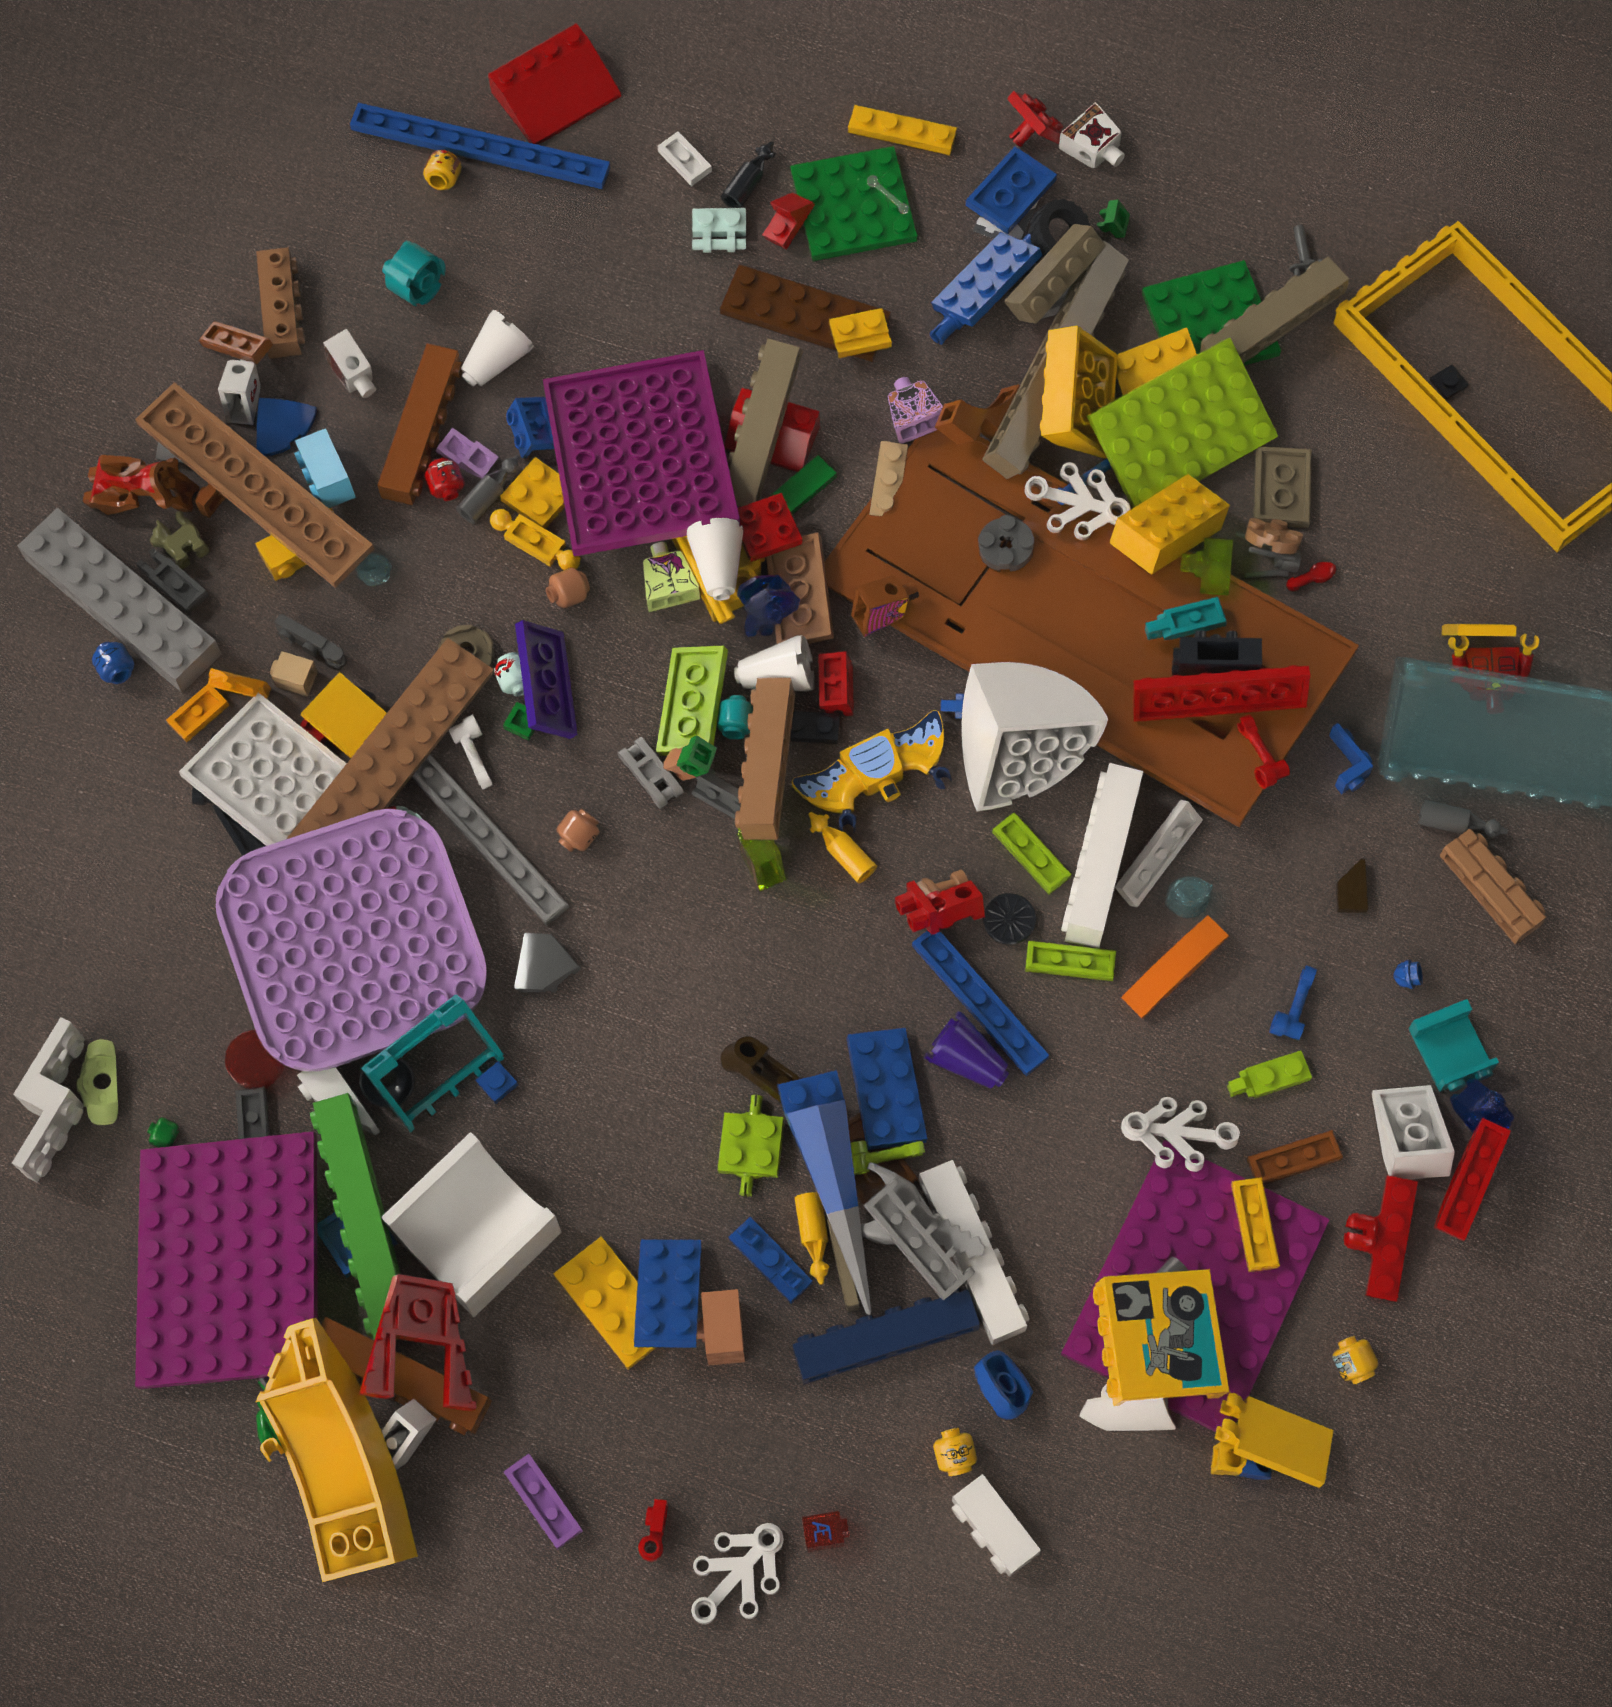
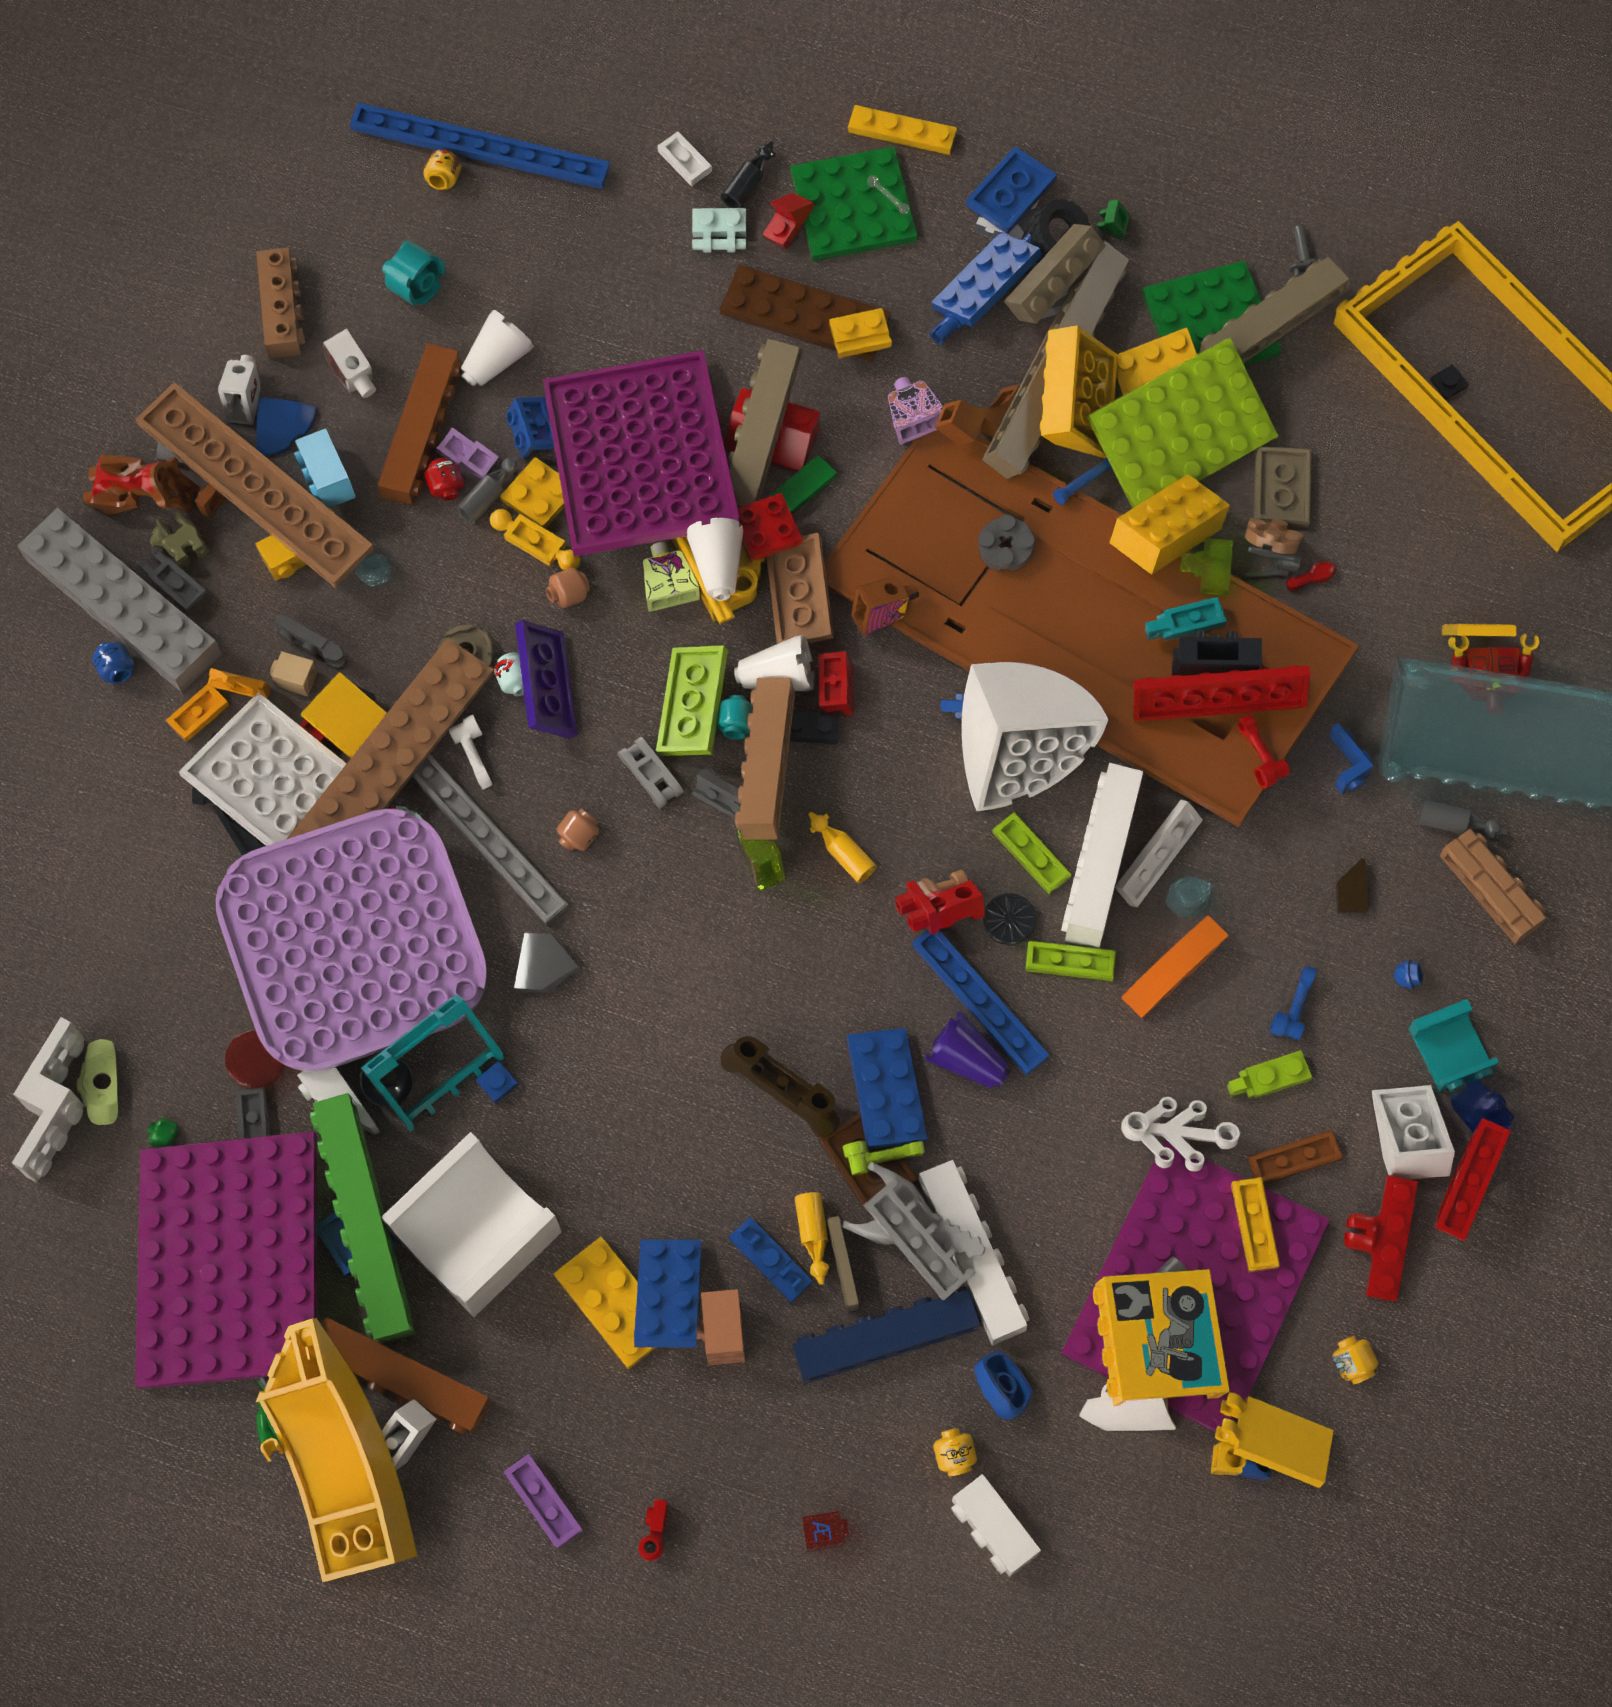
(235, 342): dark orange tile -> none
(421, 1313): red wing -> none
(518, 723): green plate -> none
(553, 85): red slope -> none
(691, 759): green leg -> none
(741, 1569): white plant -> none
(751, 1145): lime plate -> none
(766, 605): clear blue hinge -> none
(821, 1130): blue plate -> none
(876, 767): torso -> none
(888, 476): tan plate -> none
(1035, 120): red plate -> none
(1082, 501): white plant -> none
(1092, 138): white torso -> none

